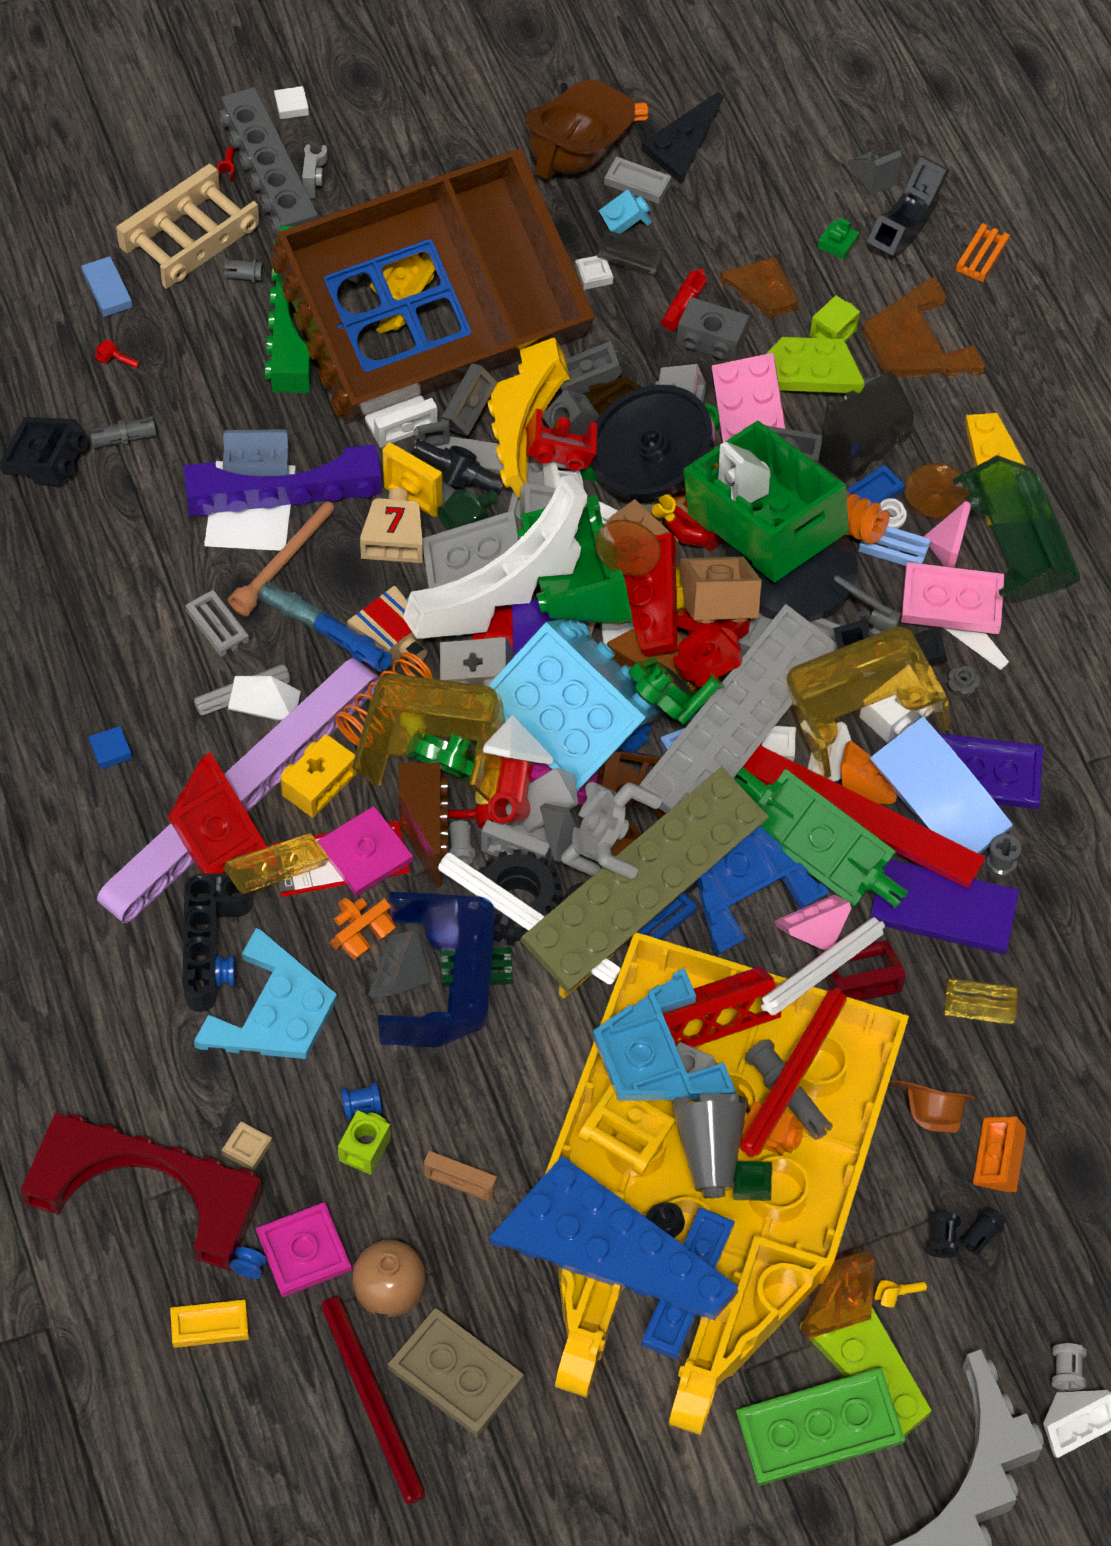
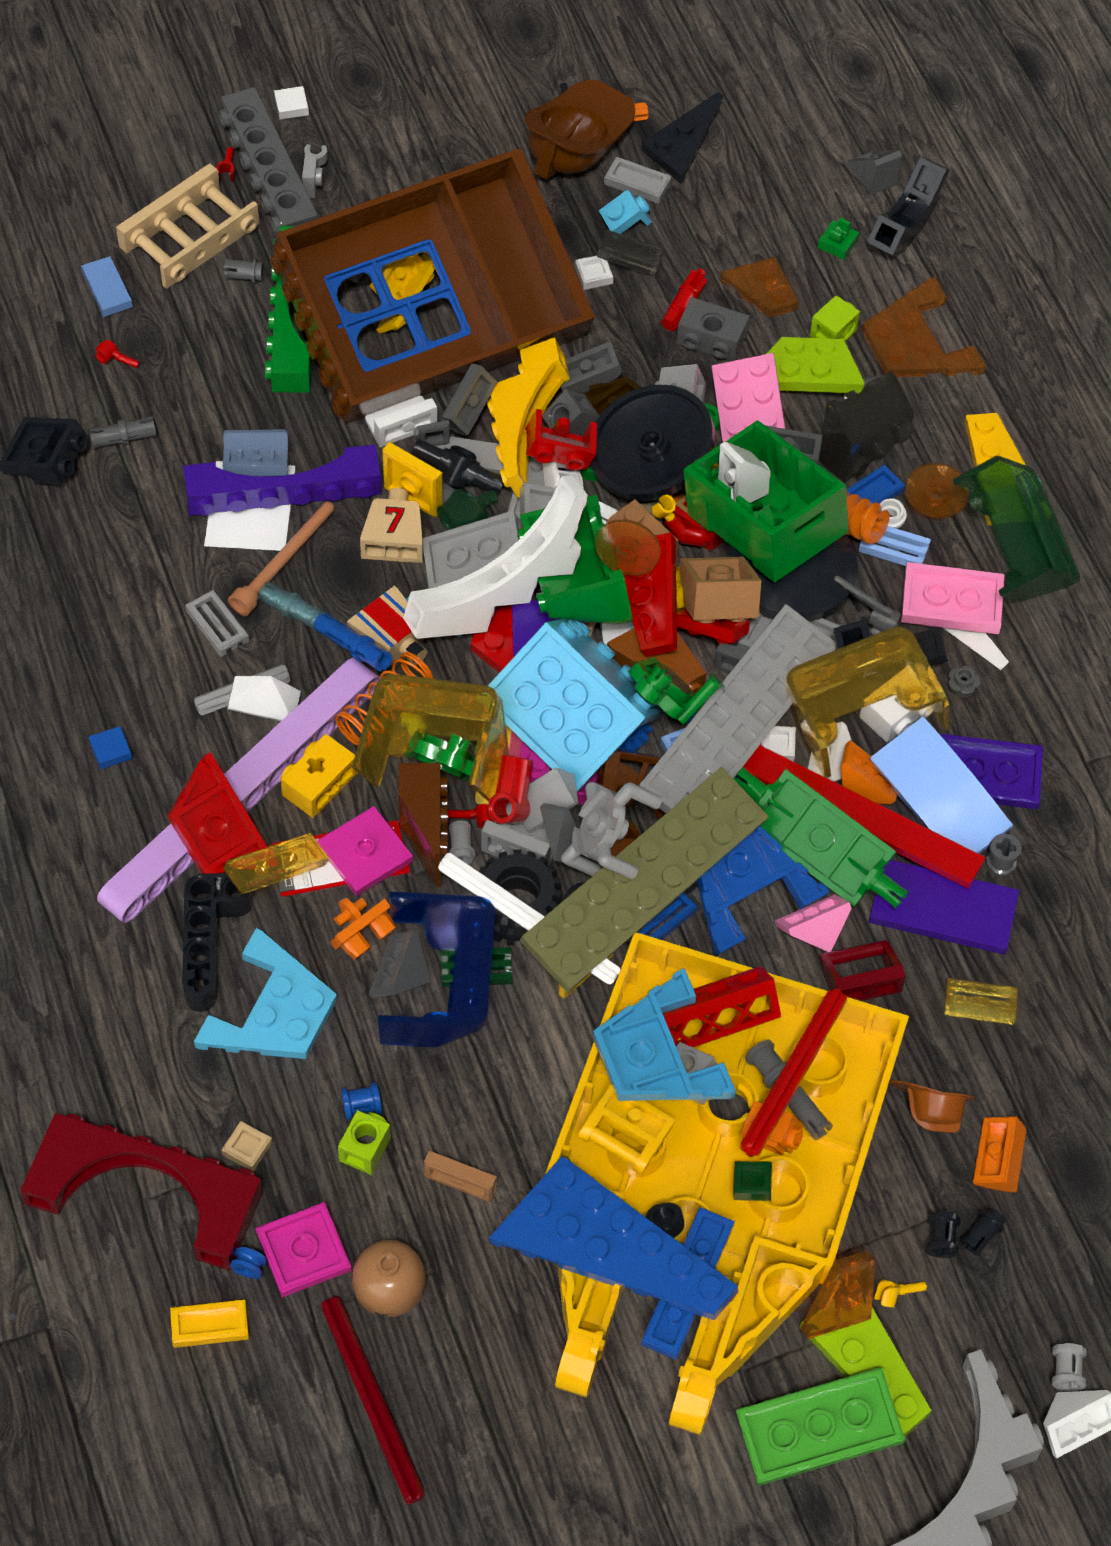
(225, 970): blue bush -> none
(456, 1372): dark tan plate -> none
(462, 657): light grey brick -> none
(516, 742): white slope -> none
(711, 1139): dark grey cone -> none
(722, 656): red plate -> none
(822, 966): white axle -> none
(948, 535): bright pink slope -> none
(991, 236): orange tile -> none

